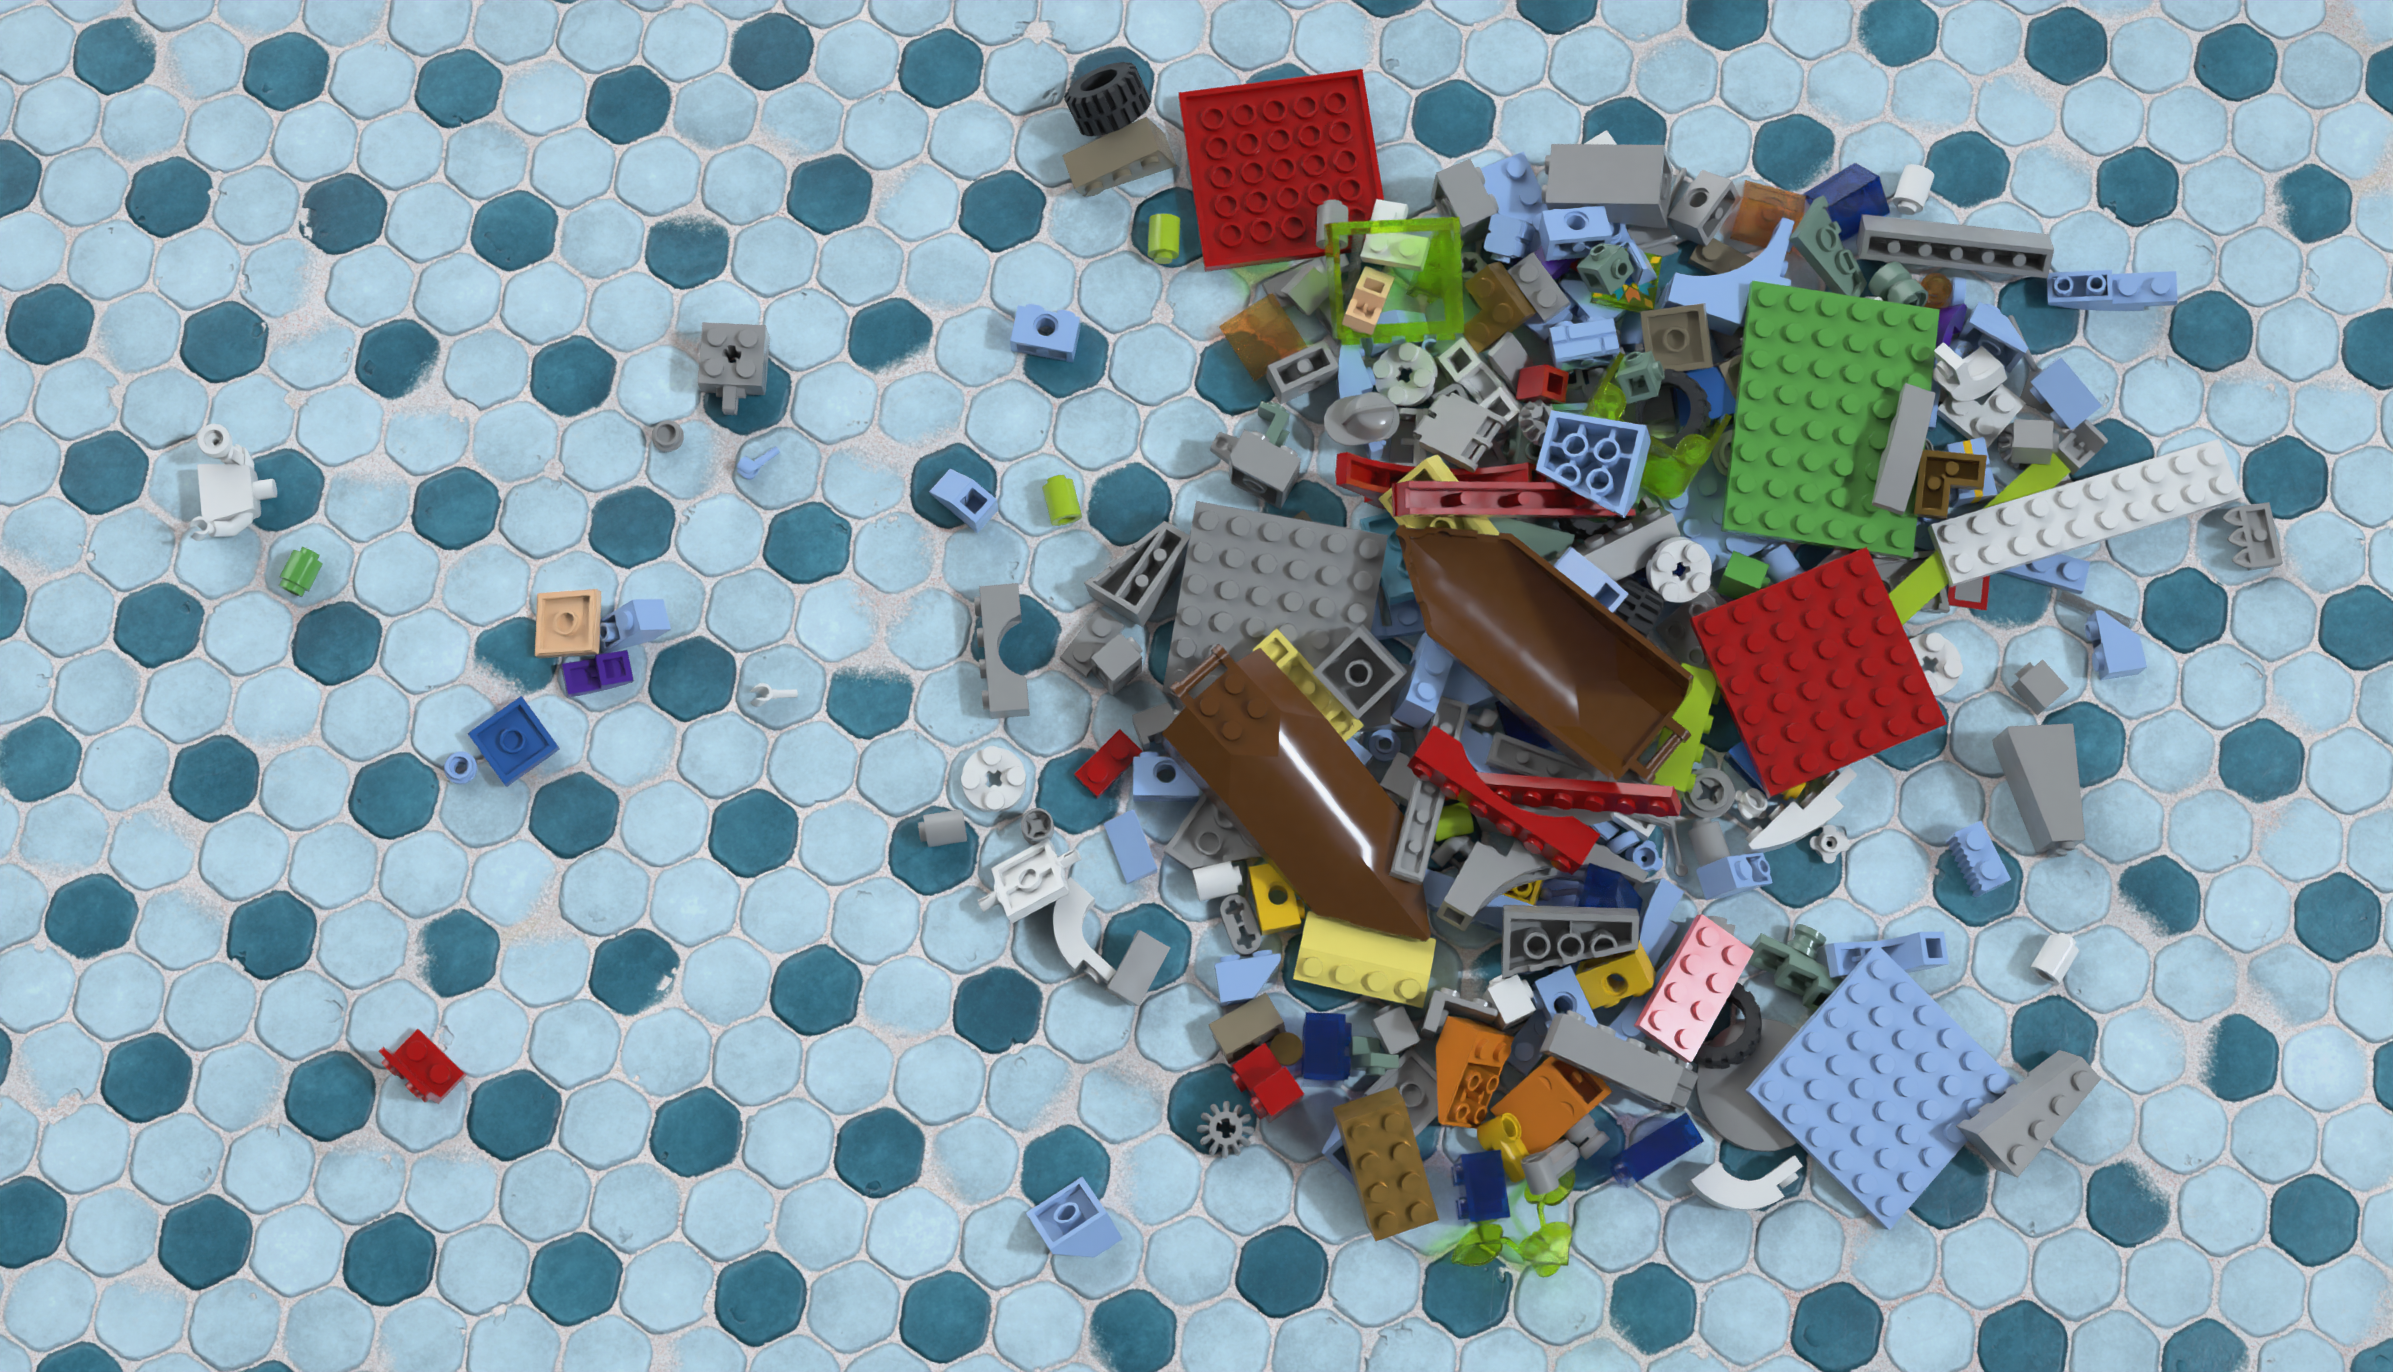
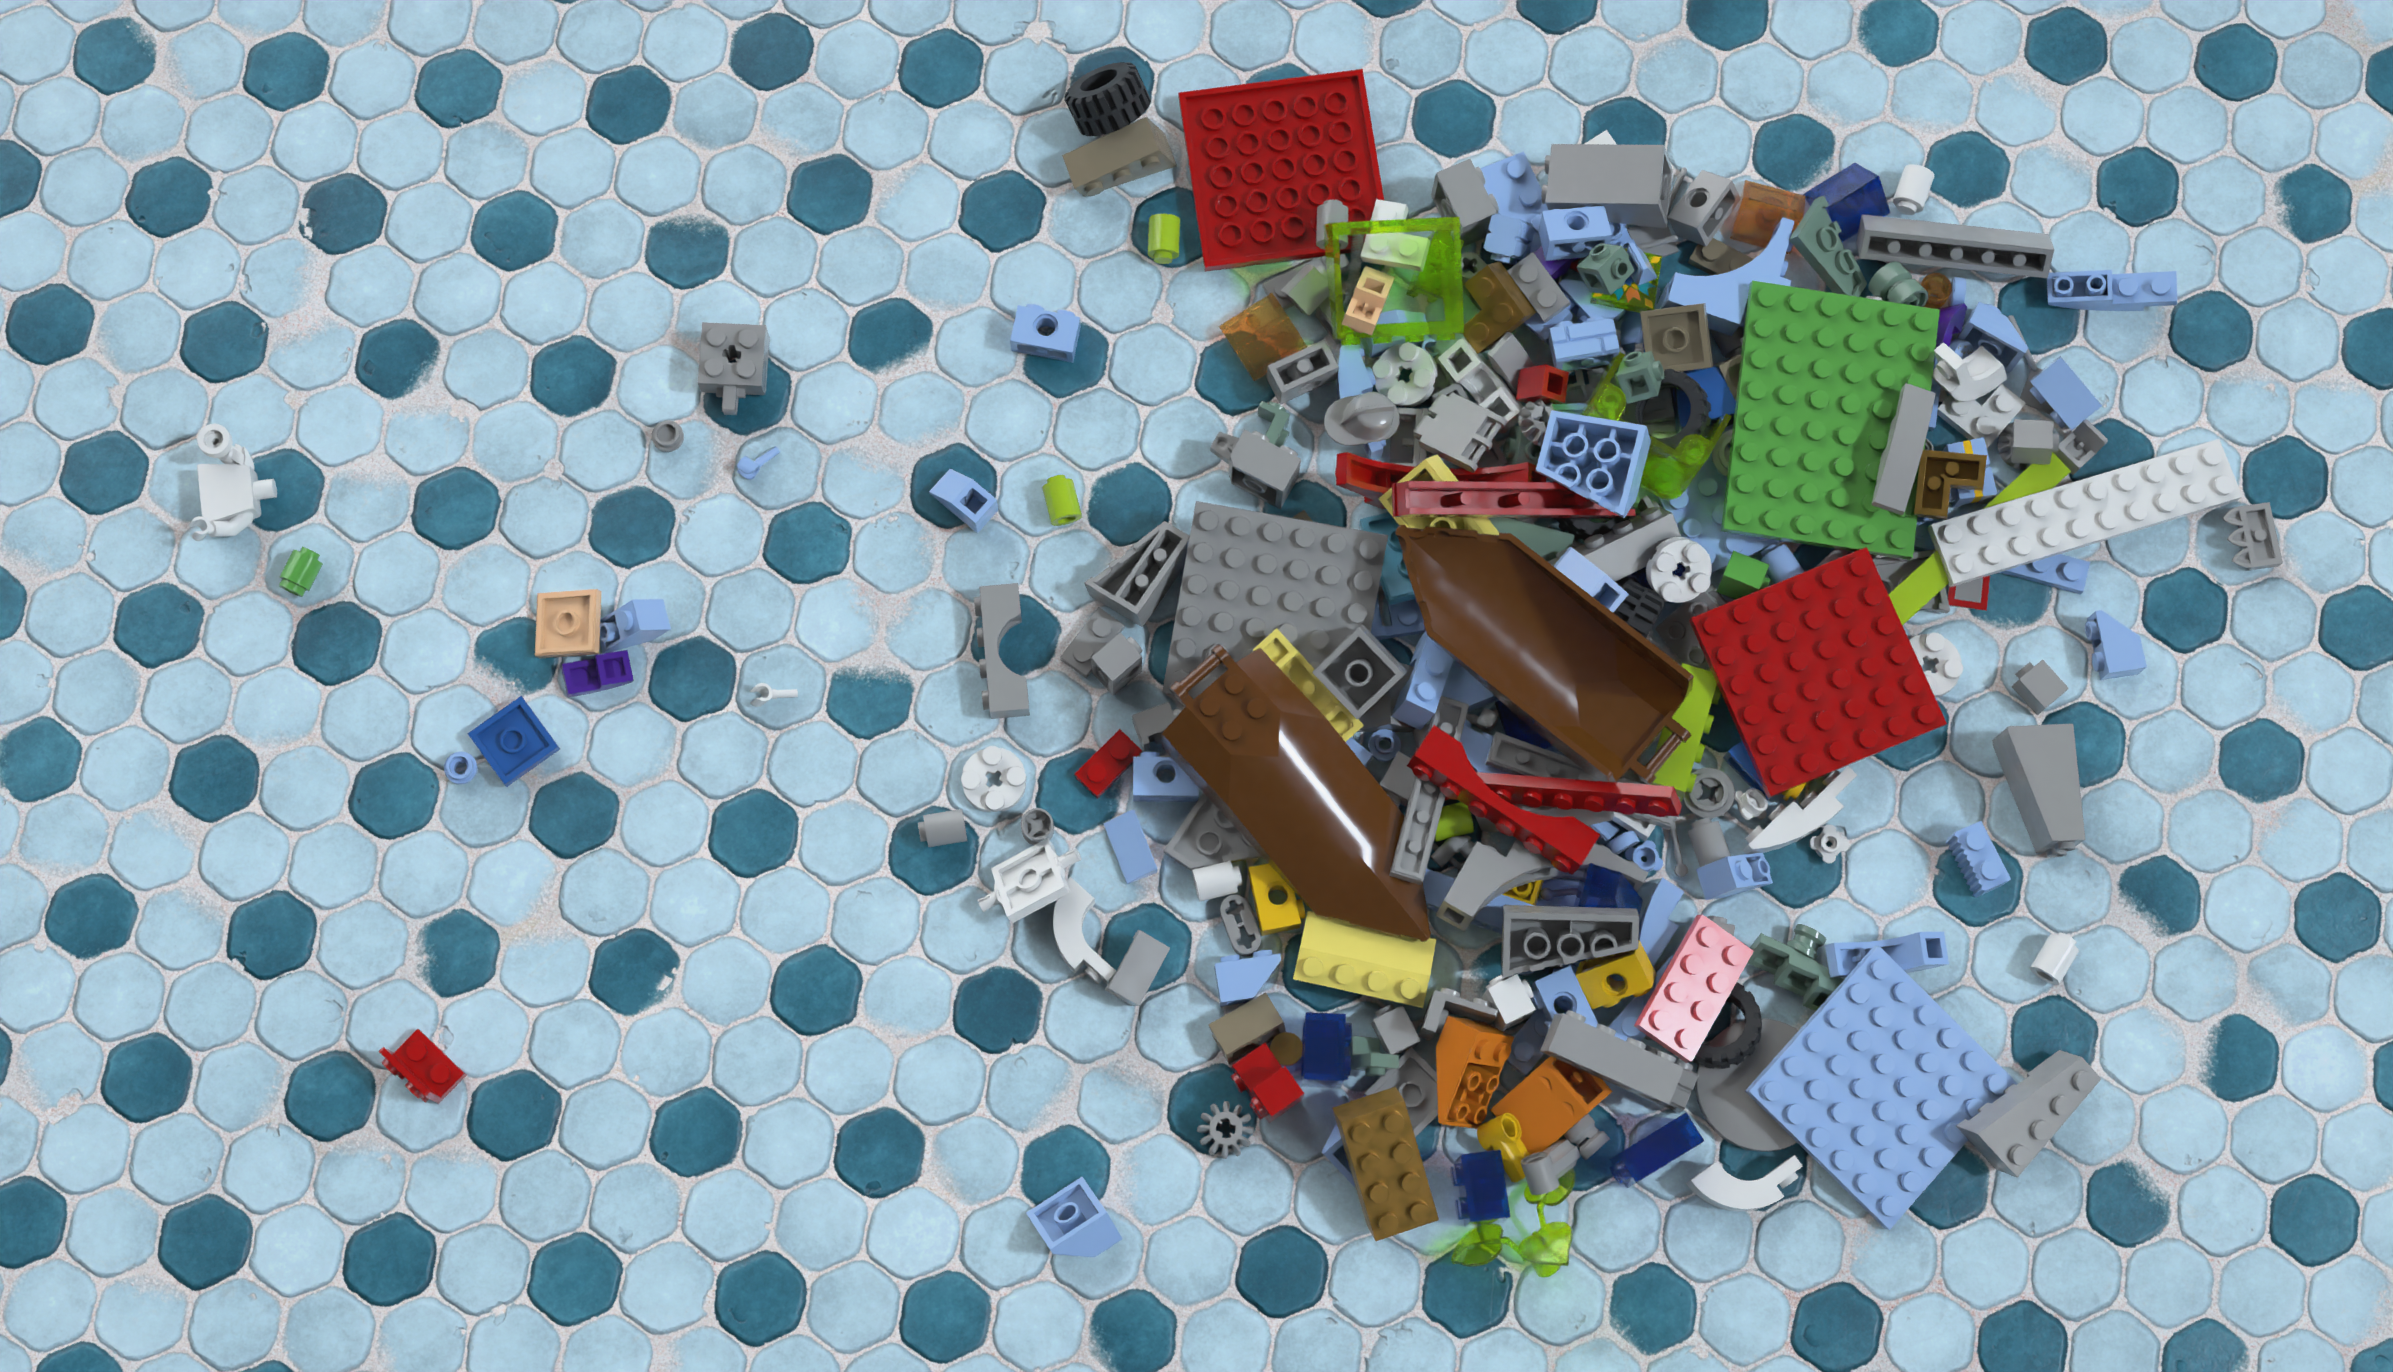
(2089, 608): light grey piece -> none

